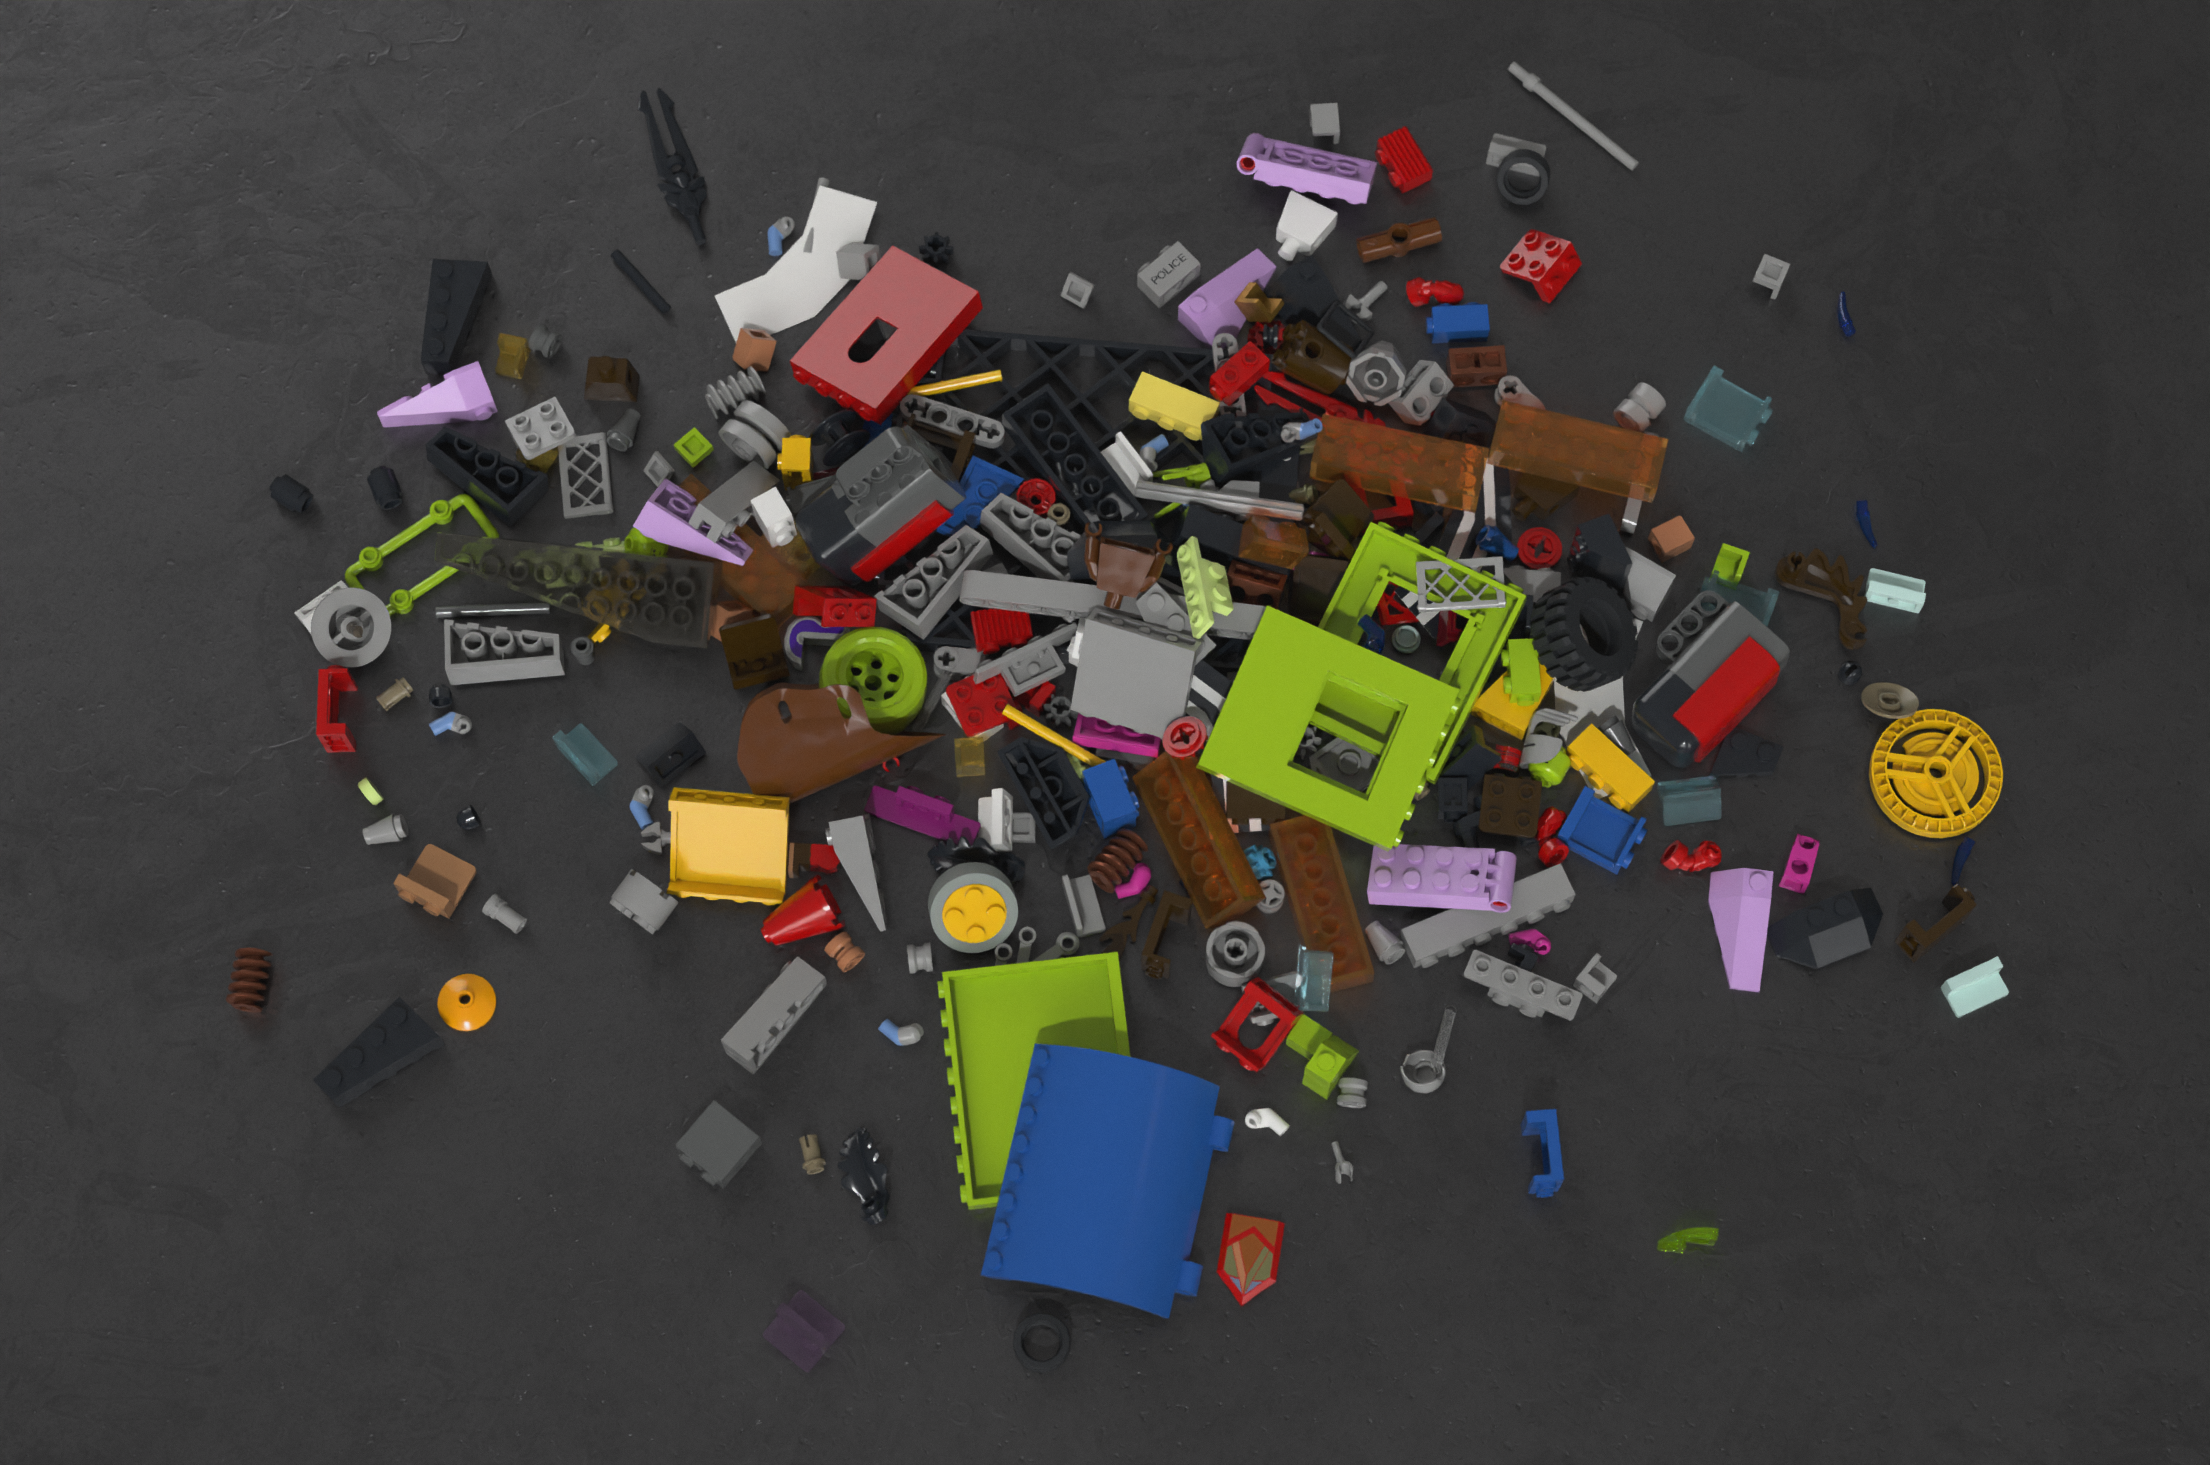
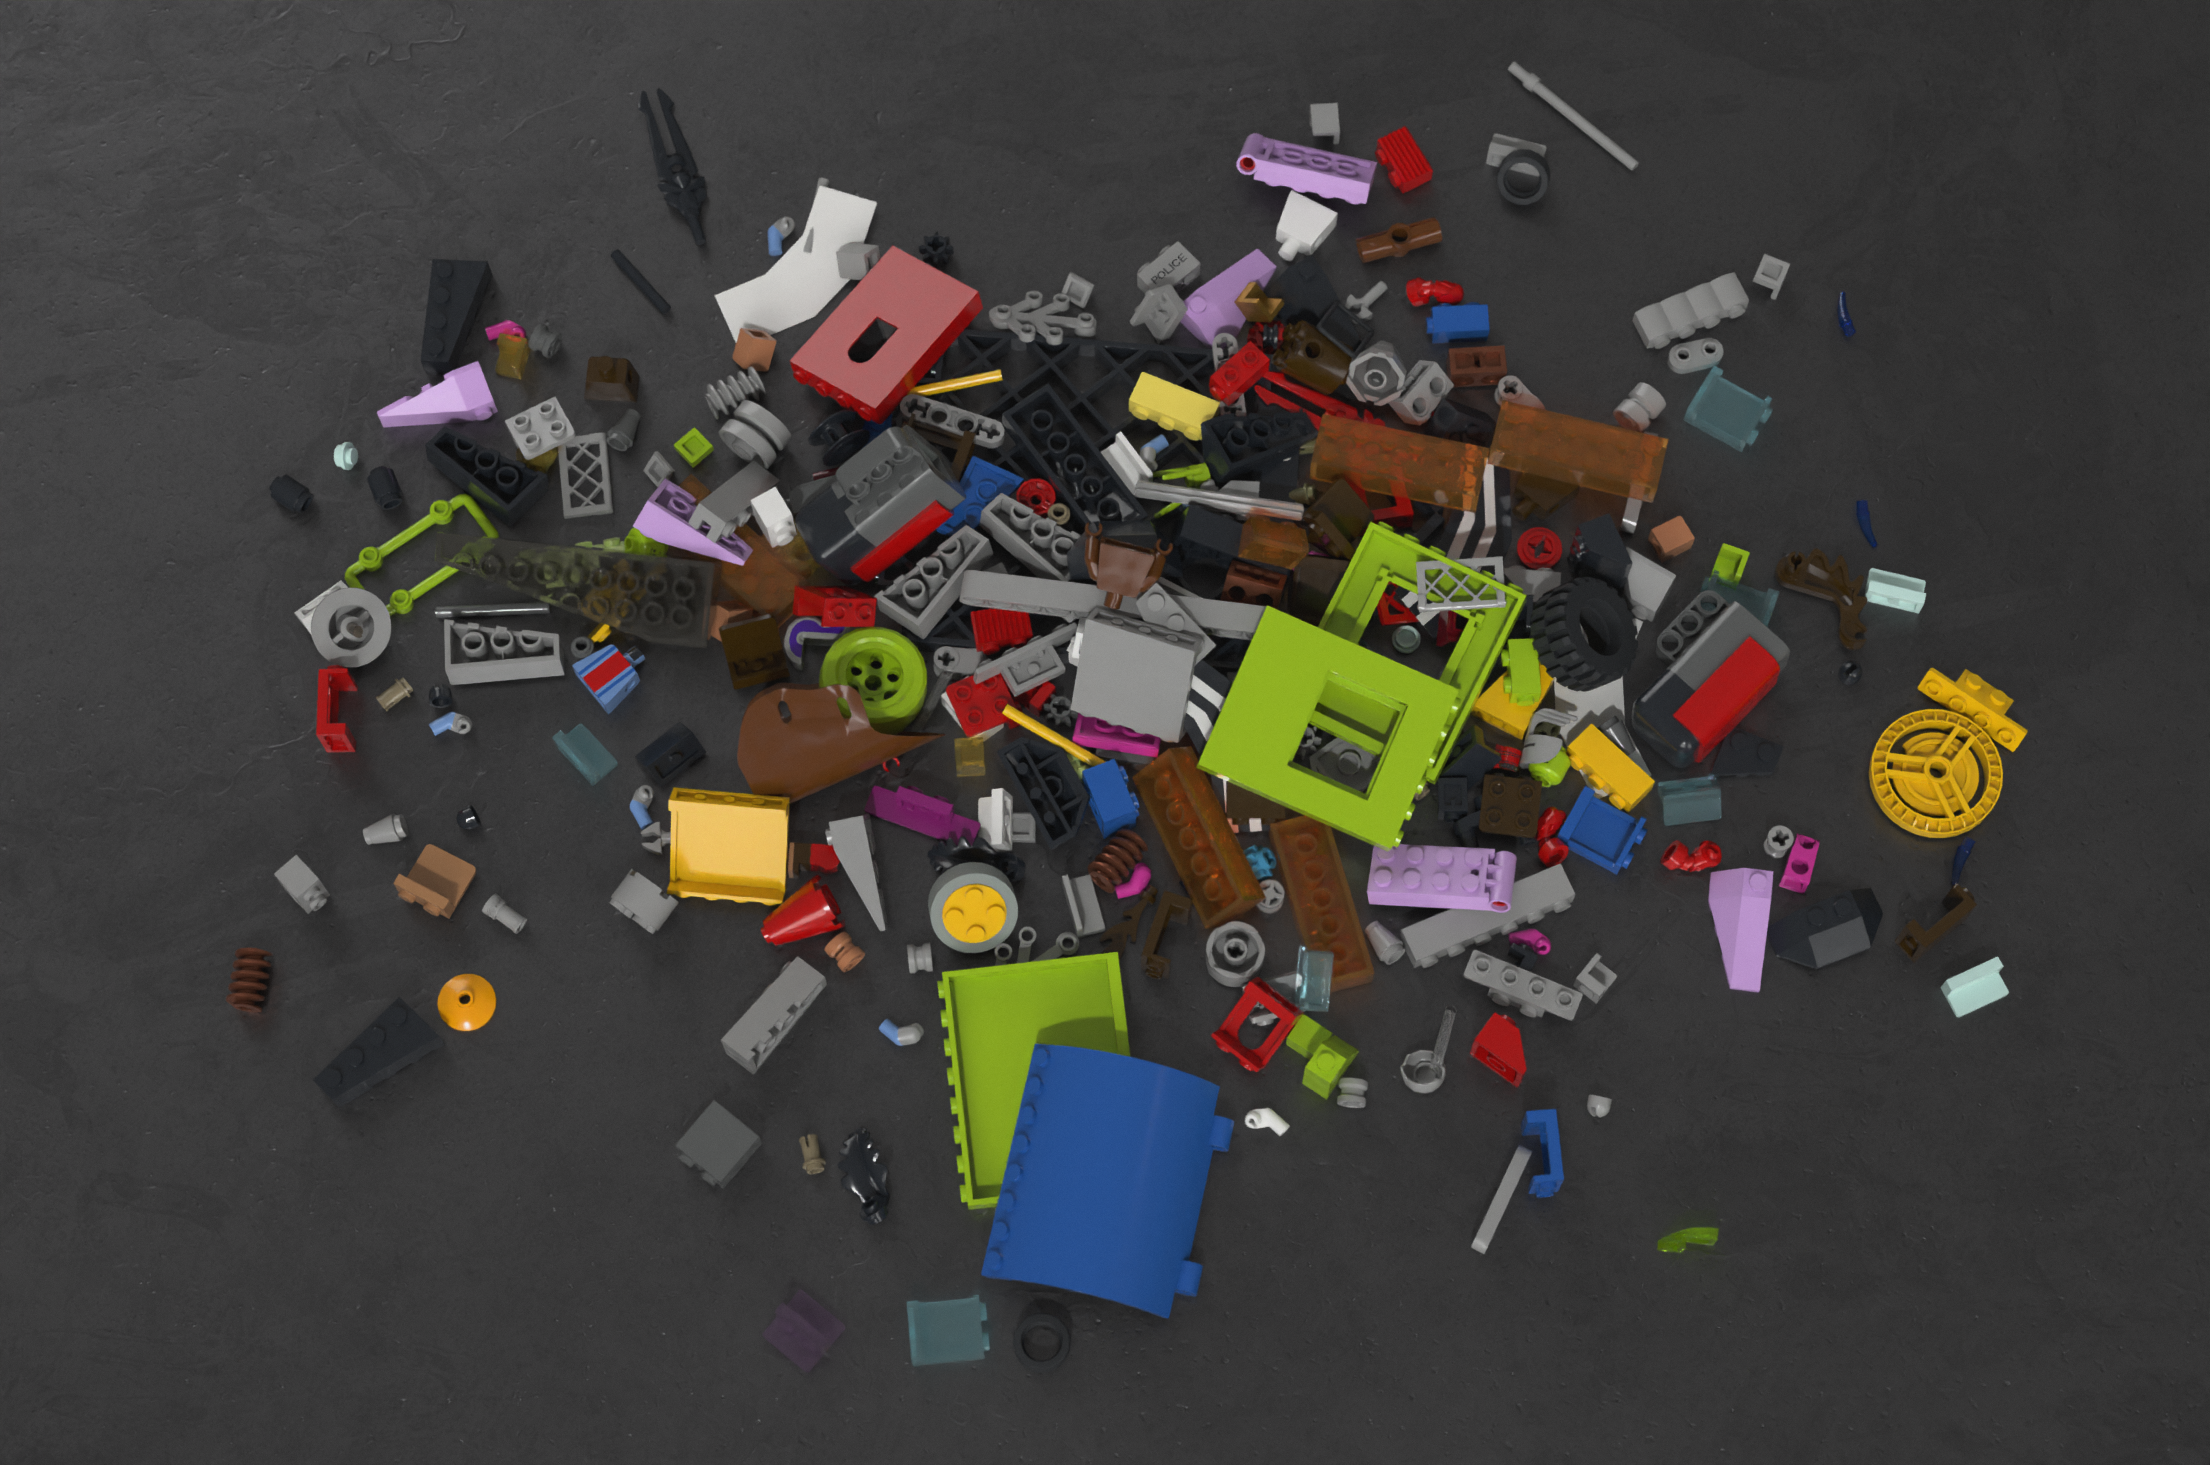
(302, 885): none -> light grey brick
(345, 455): none -> light aqua plate
(370, 791): yellowish green tile -> none
(505, 327): none -> dark pink arm
(609, 674): none -> torso
(796, 461): yellow brick -> none
(947, 1331): none -> clear light blue panel
(1011, 317): none -> light grey plant
(1160, 312): none -> light grey bracket
(1173, 737): red gear -> none
(1204, 587): yellowish green bracket -> none
(1249, 1255): tile -> none
(1300, 430): arm -> none
(1342, 1166): light grey hand -> none
(1375, 634): clear blue arm -> none
(1495, 542): blue cone -> none
(1501, 1048): none -> red slope
(1501, 1199): none -> light grey beam
(1544, 262): red bracket -> none
(1598, 1105): none -> light grey hinge
(1691, 310): none -> light grey brick
(1696, 355): none -> light grey plate
(1773, 848): none -> light grey bush
(1890, 700): dark tan dish -> none
(1978, 702): none -> yellow bracket

